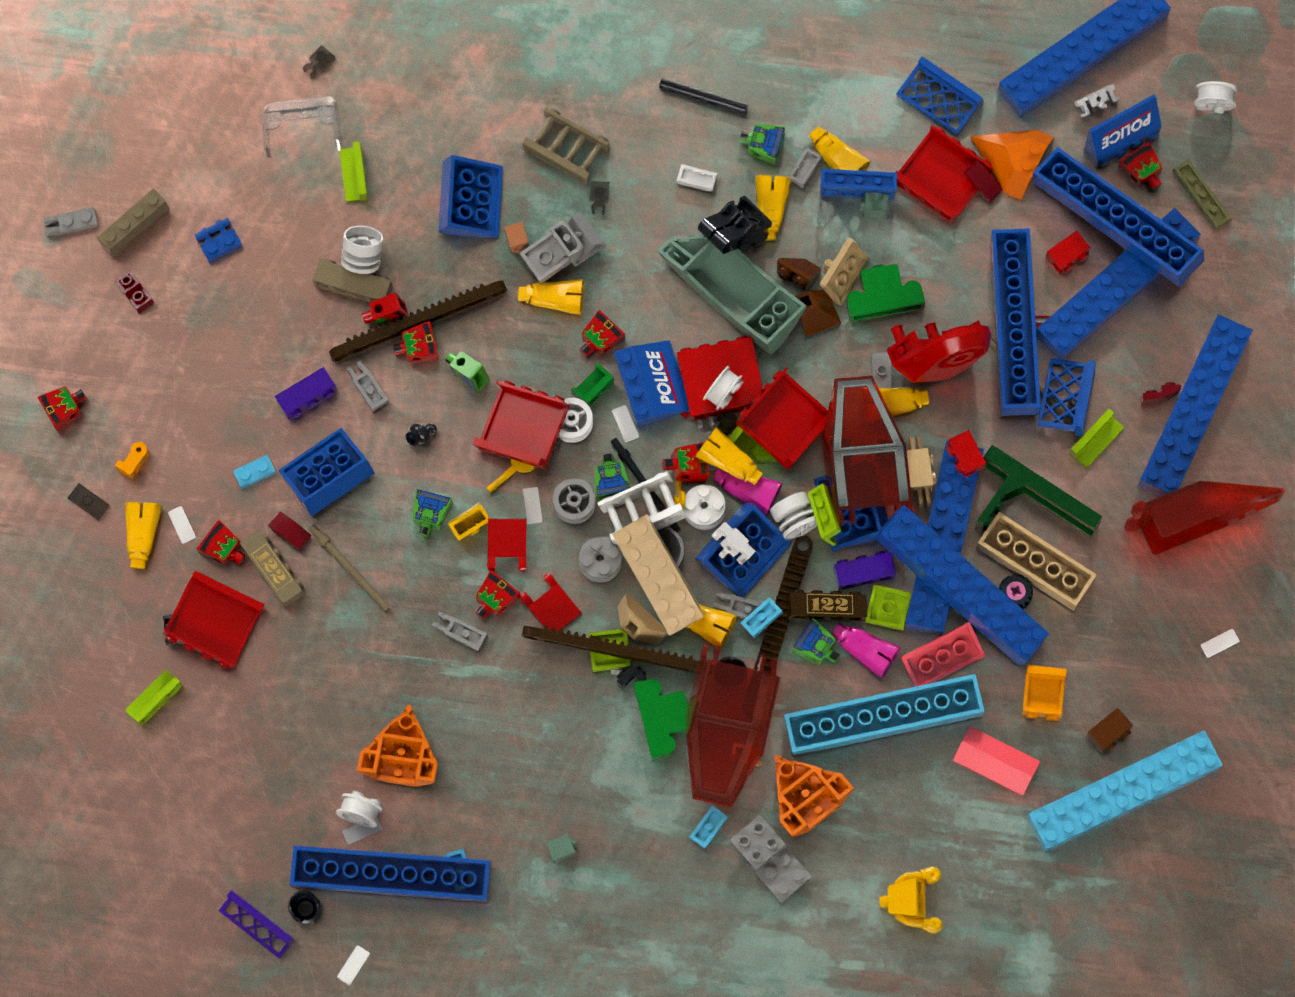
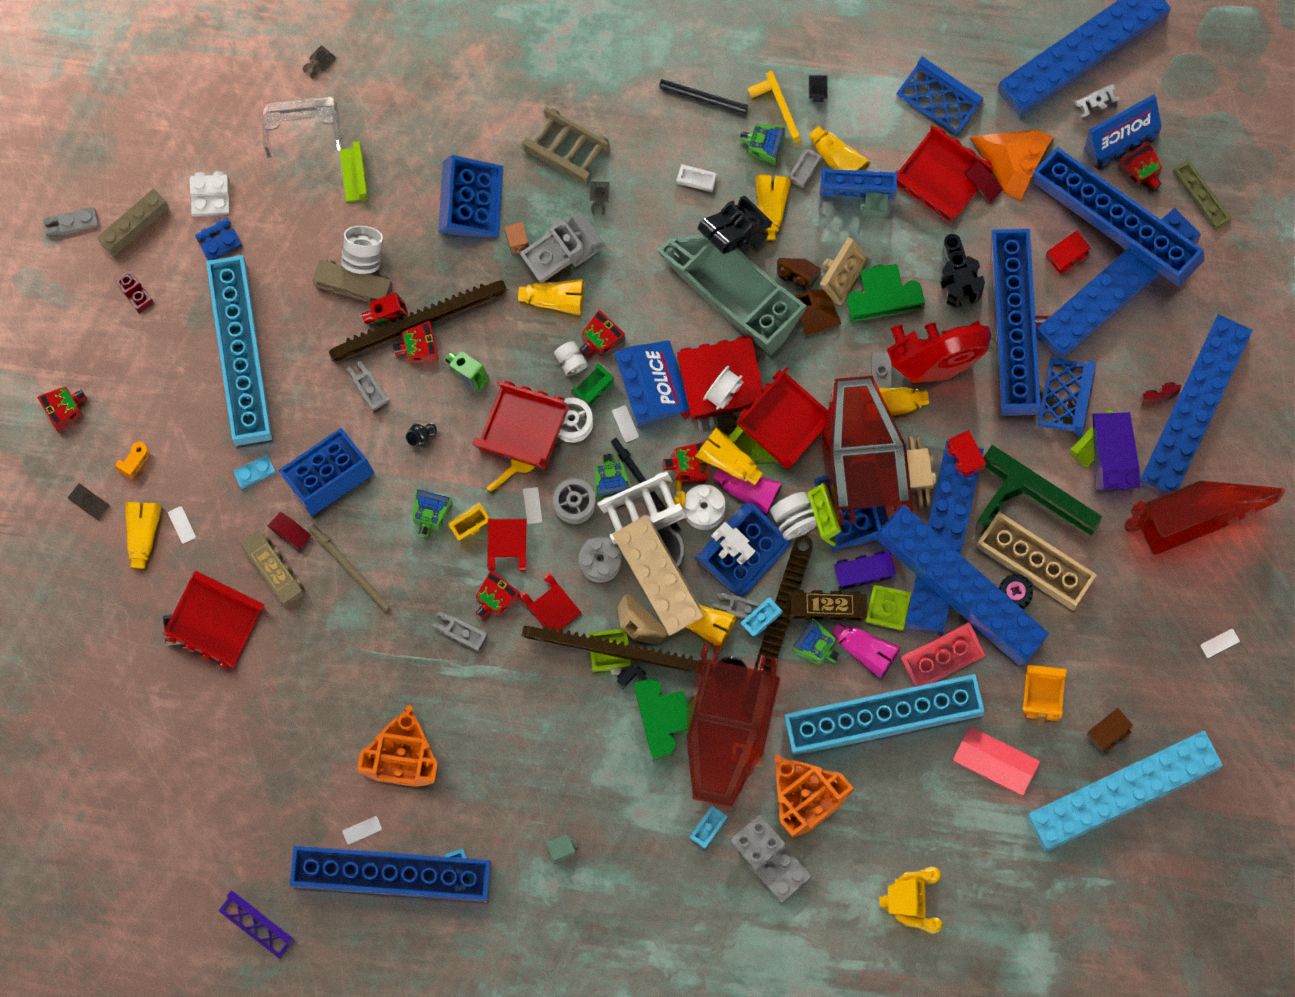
(153, 697): lime panel -> none
(209, 194): none -> white plate
(221, 545): red torso -> none
(239, 350): none -> medium azure brick
(304, 906): black hair -> none
(306, 393): dark purple brick -> none
(353, 965): white sticker -> none
(359, 809): white wheel -> none
(569, 356): none -> white wheel
(771, 84): none -> yellow piece
(818, 87): none -> black bracket
(959, 273): none -> black connector
(1115, 452): none -> dark purple slope
(1215, 96): white wheel -> none

